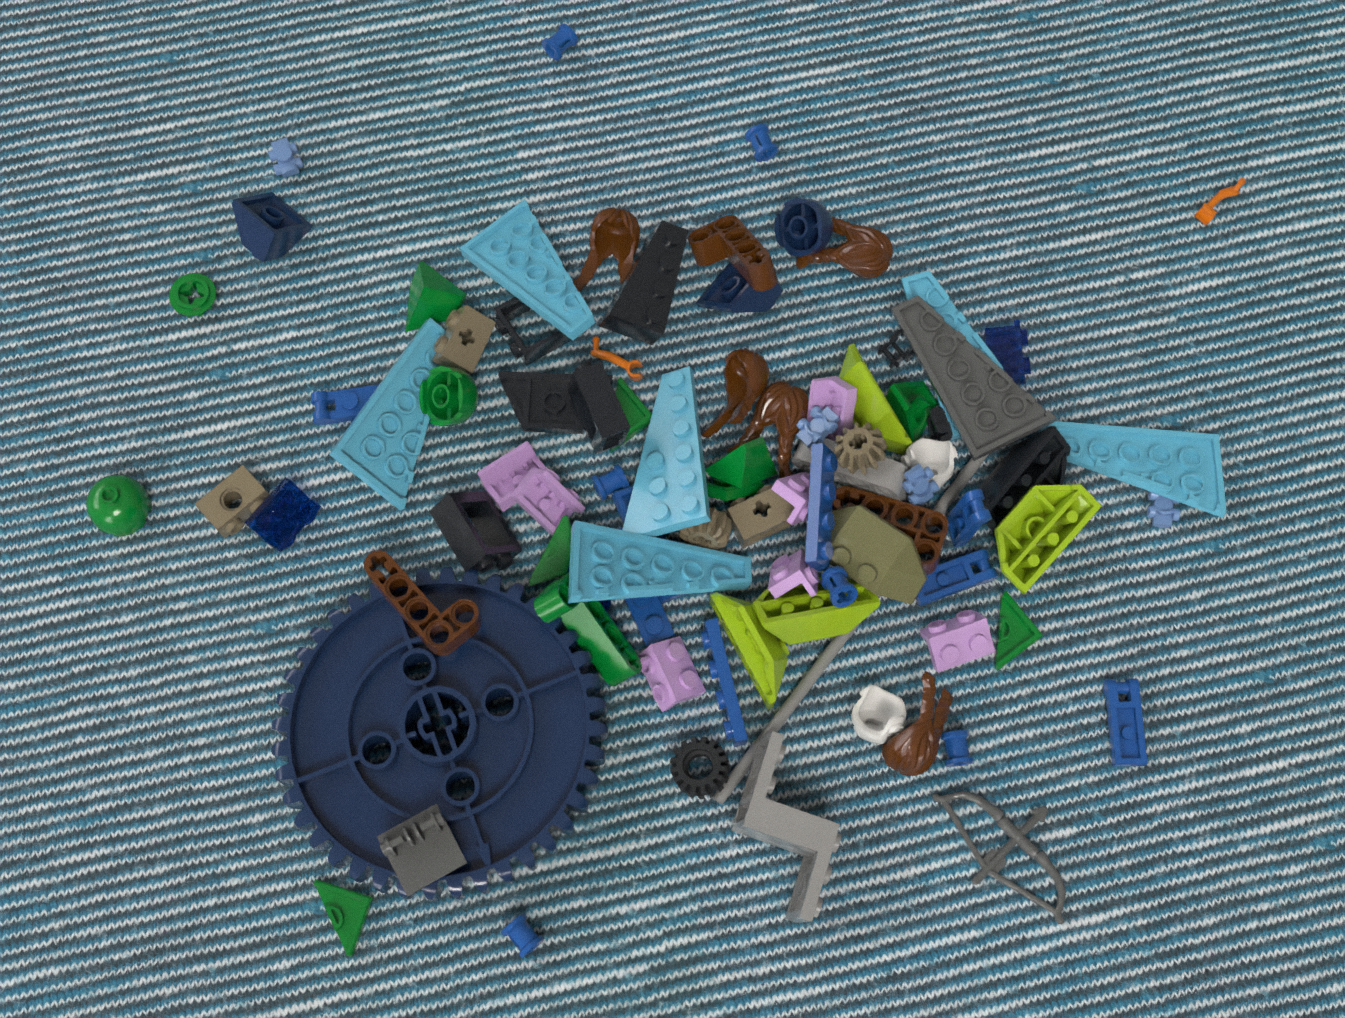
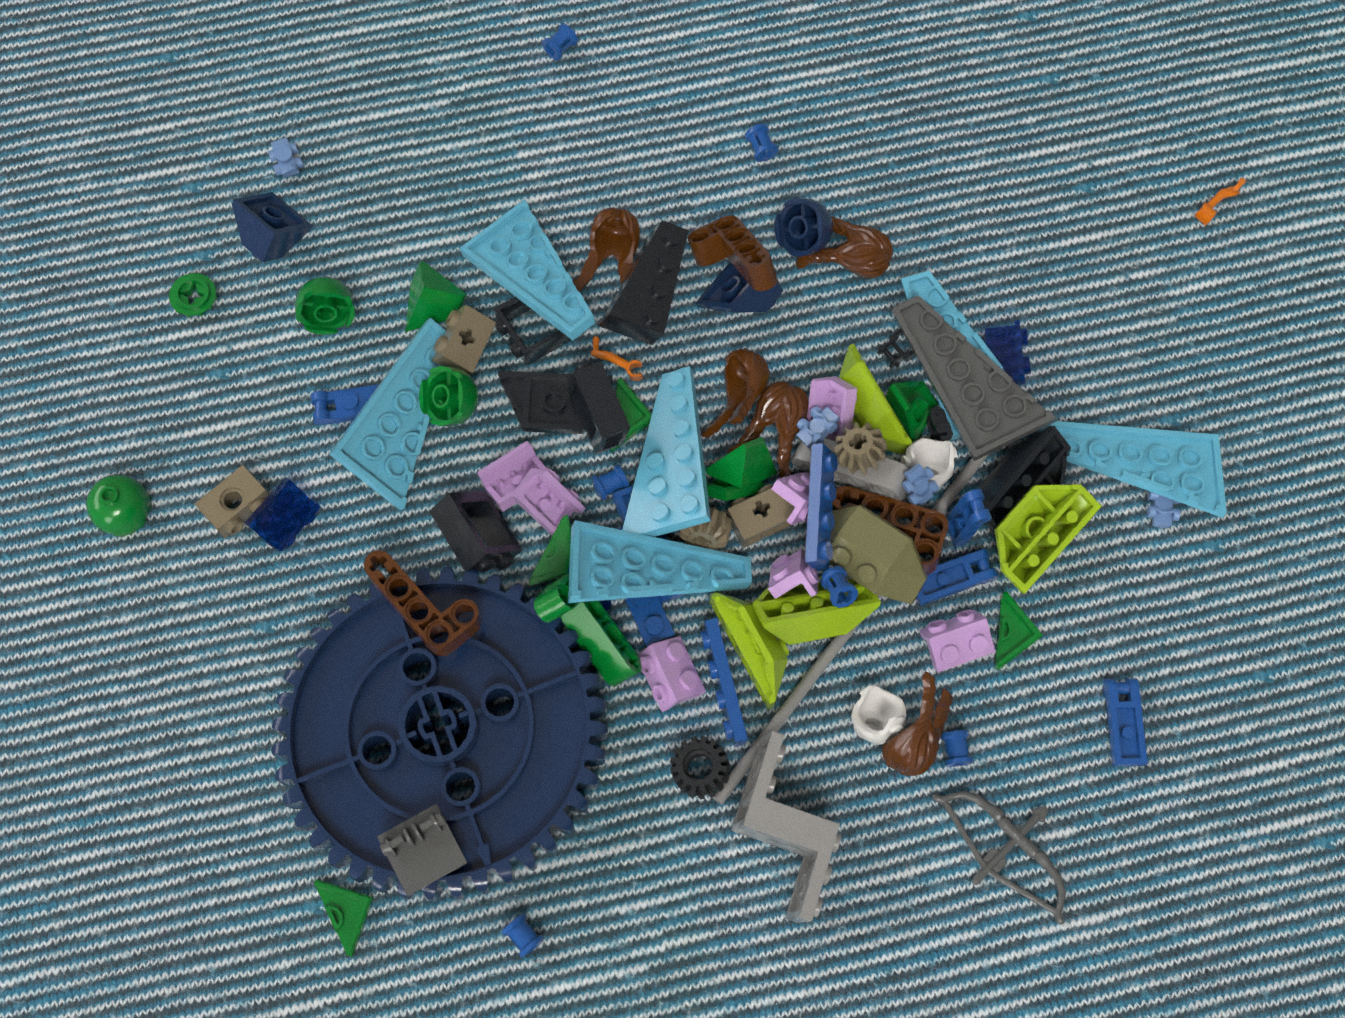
(324, 305): none -> green cylinder

